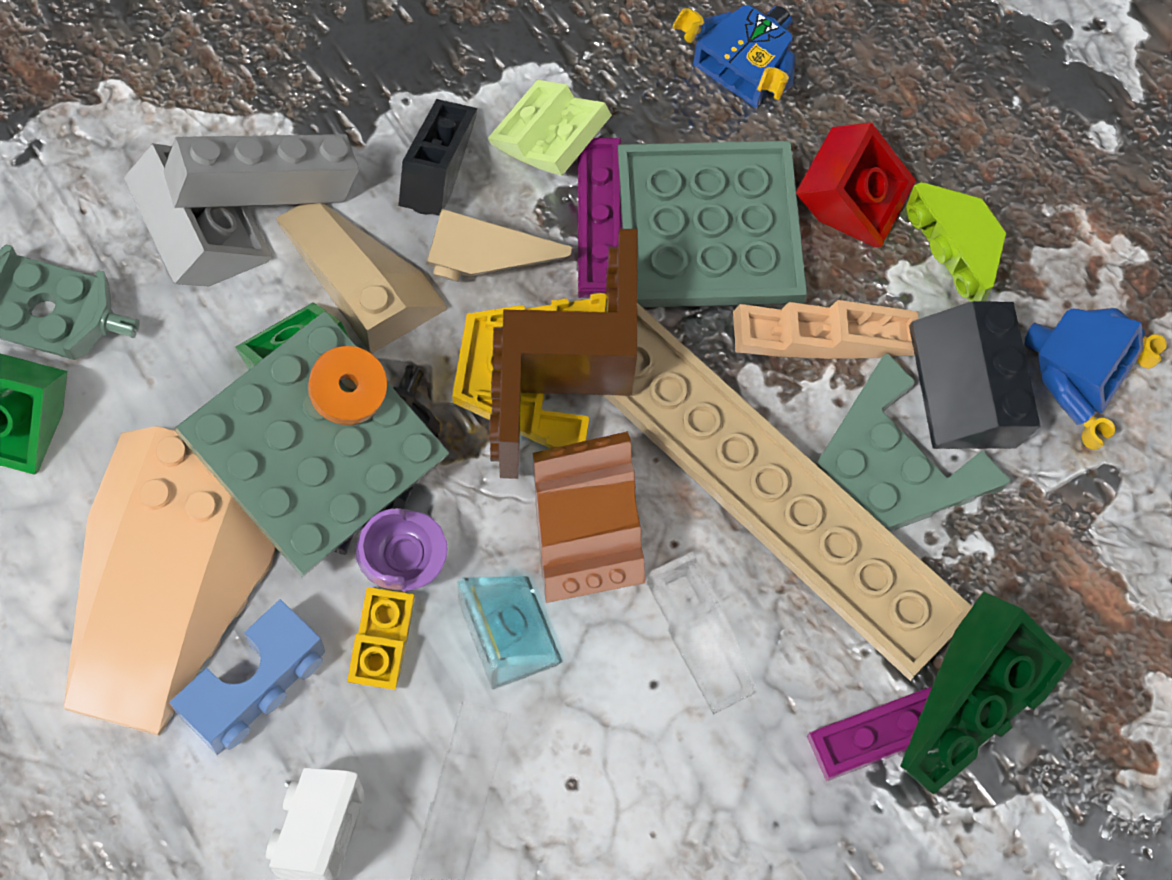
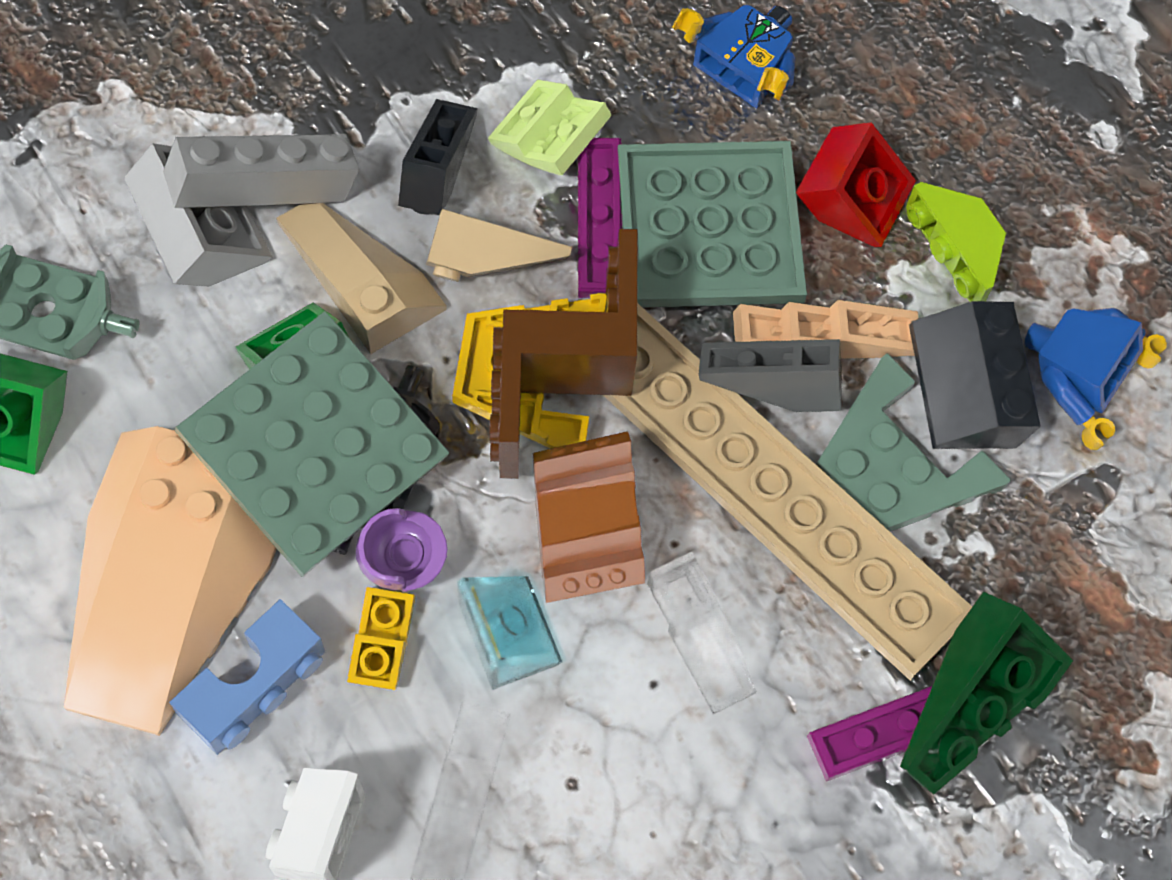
(351, 364): orange piece -> none
(781, 373): none -> dark grey slope

